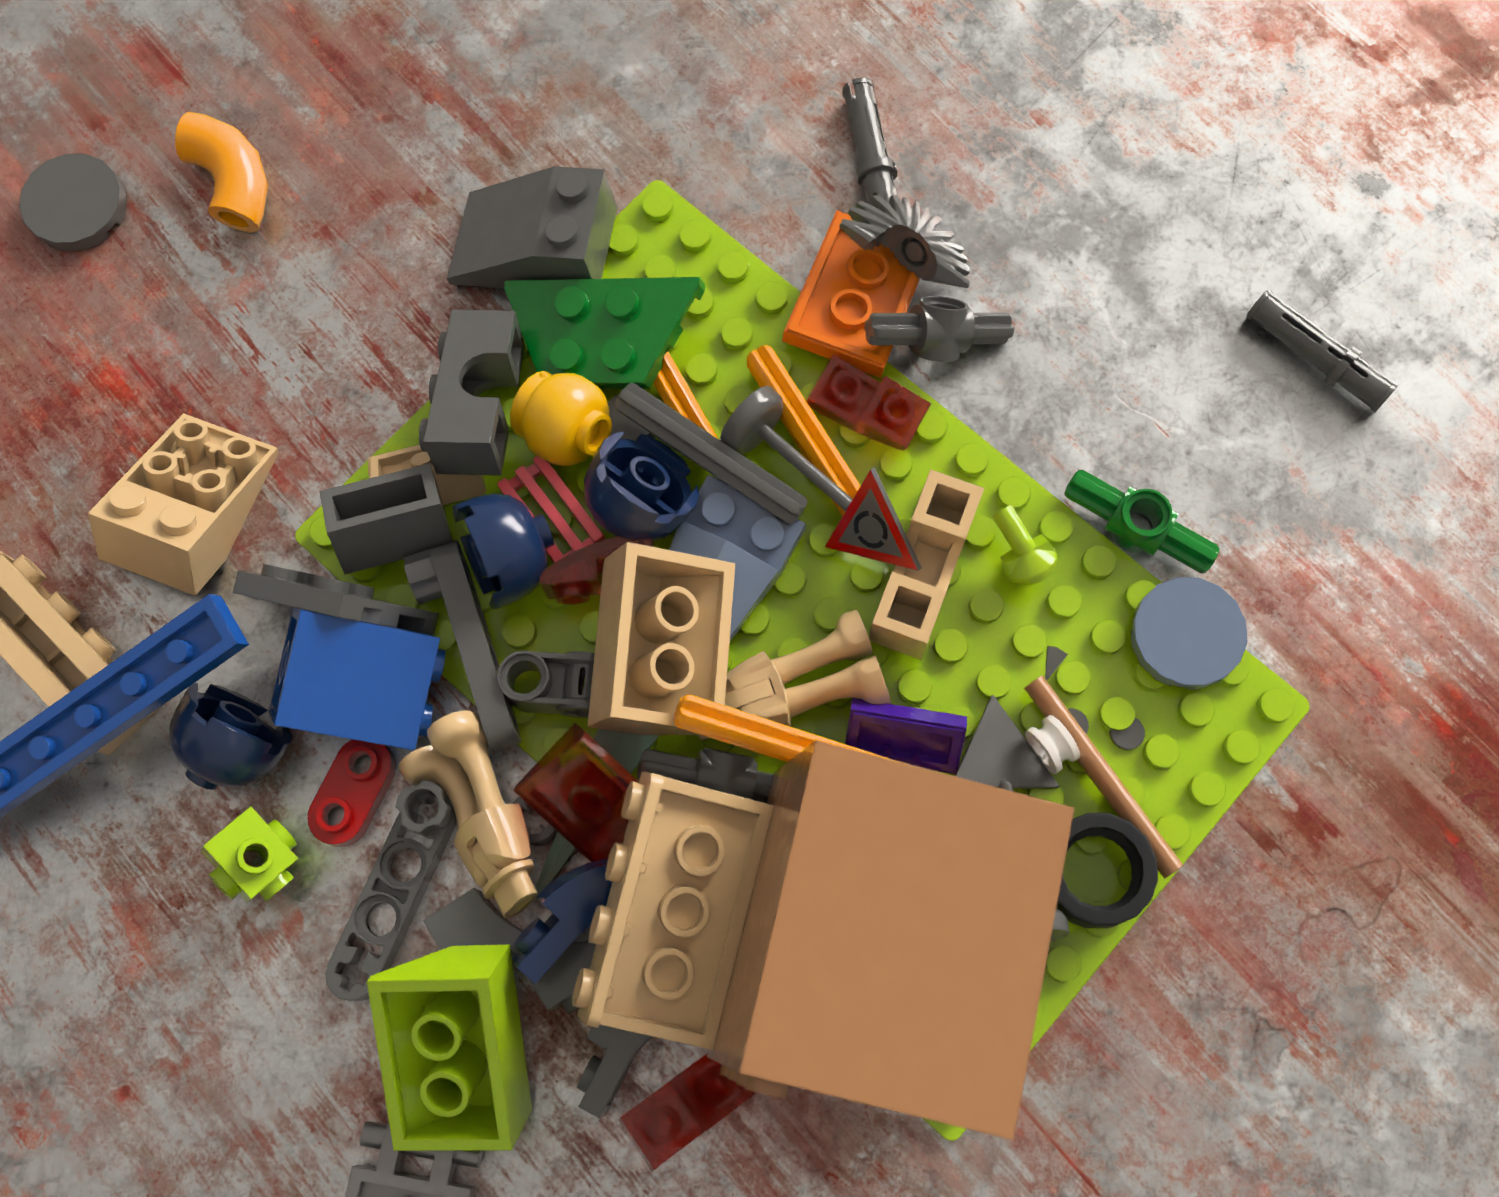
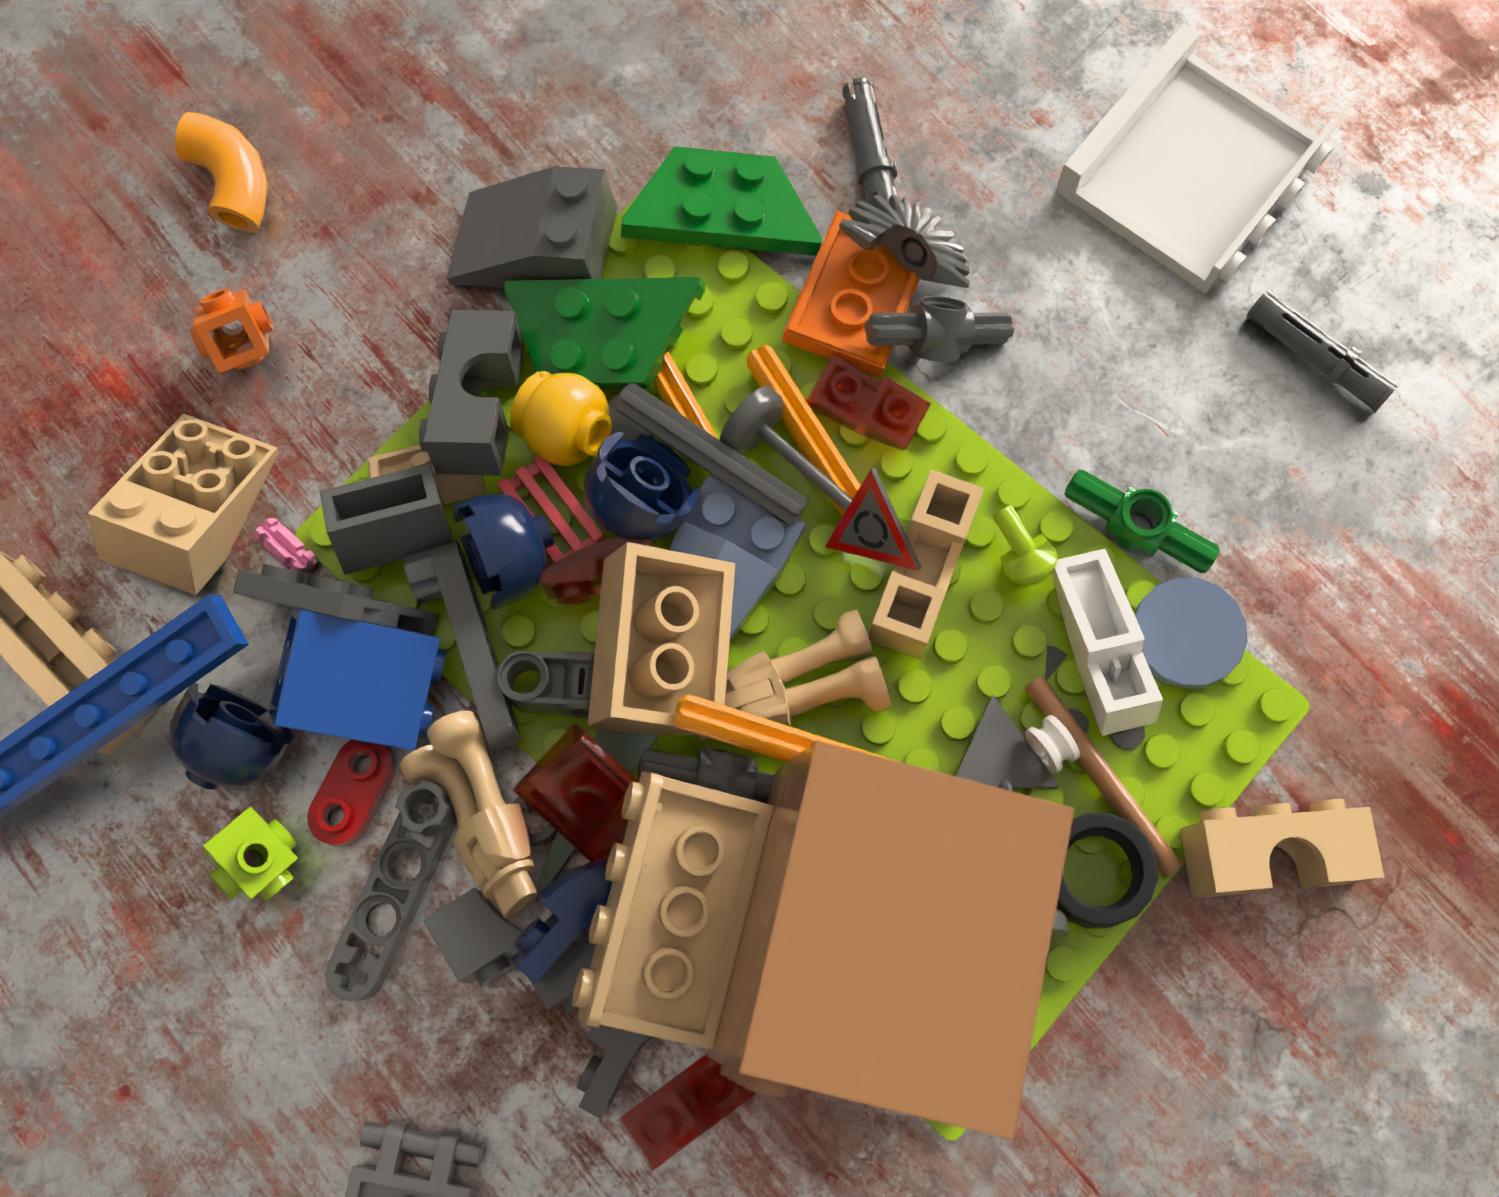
(72, 202): dark grey tile -> none
(227, 346): none -> orange brick
(284, 546): none -> bright pink piece
(452, 1050): lime slope -> none
(722, 203): none -> green wing
(907, 734): dark purple plate -> none
(1106, 643): none -> white slope
(1191, 165): none -> white panel
(1326, 844): none -> tan arch

